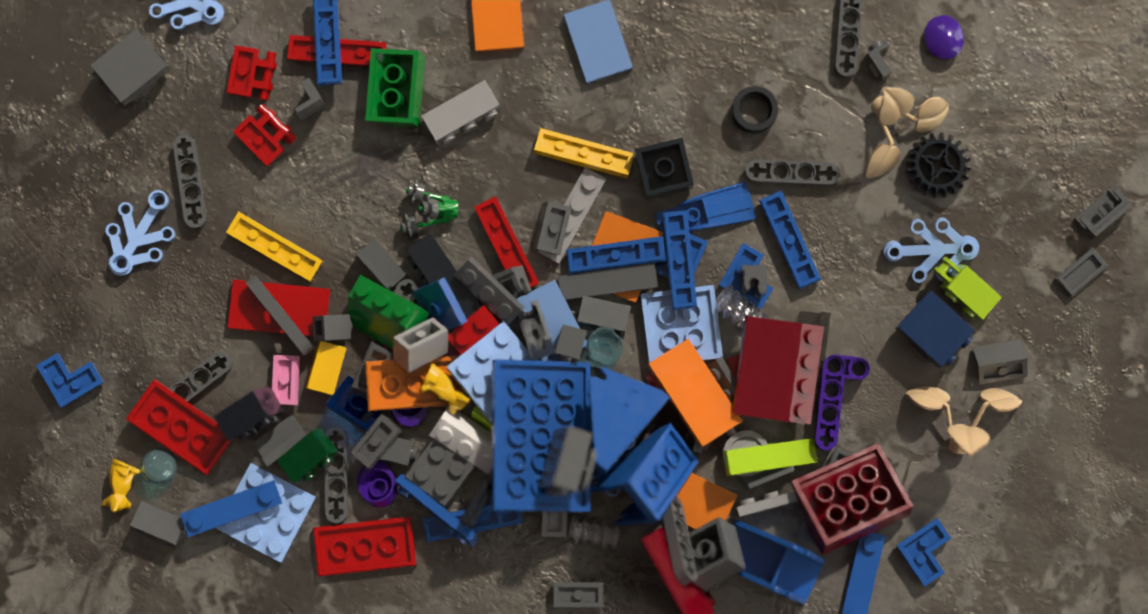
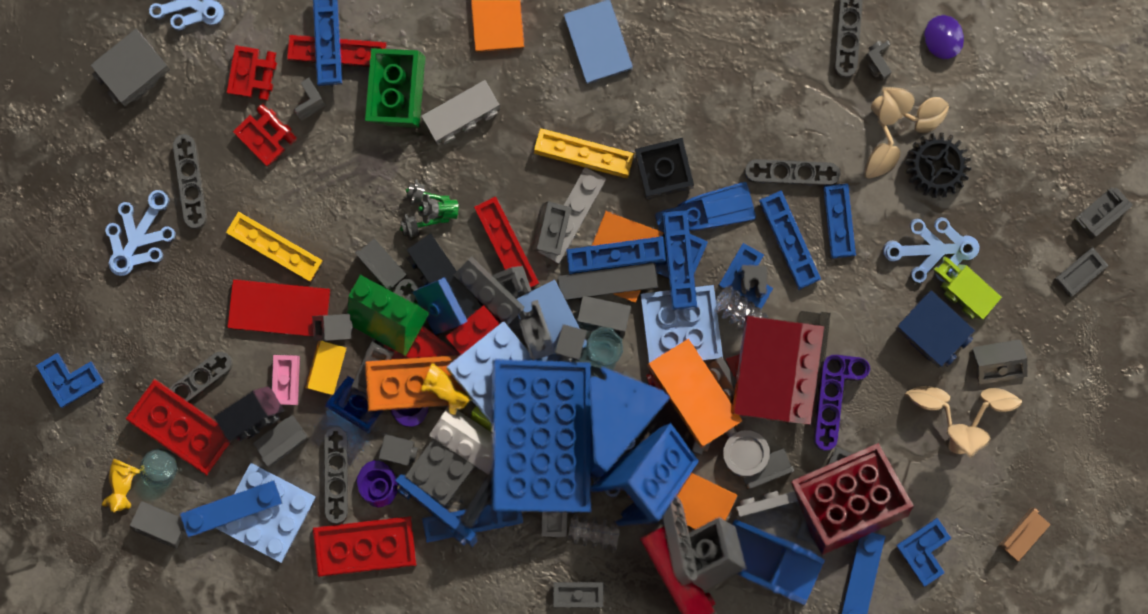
(279, 315): dark grey beam -> none
(308, 456): dark green brick -> none
(376, 441): dark grey panel -> none
(420, 344): light grey brick -> none
(568, 462): dark grey brick -> none
(754, 91): black tyre -> none
(770, 456): lime tile -> none
(839, 221): none -> blue tile
(1024, 534): none -> medium nougat panel

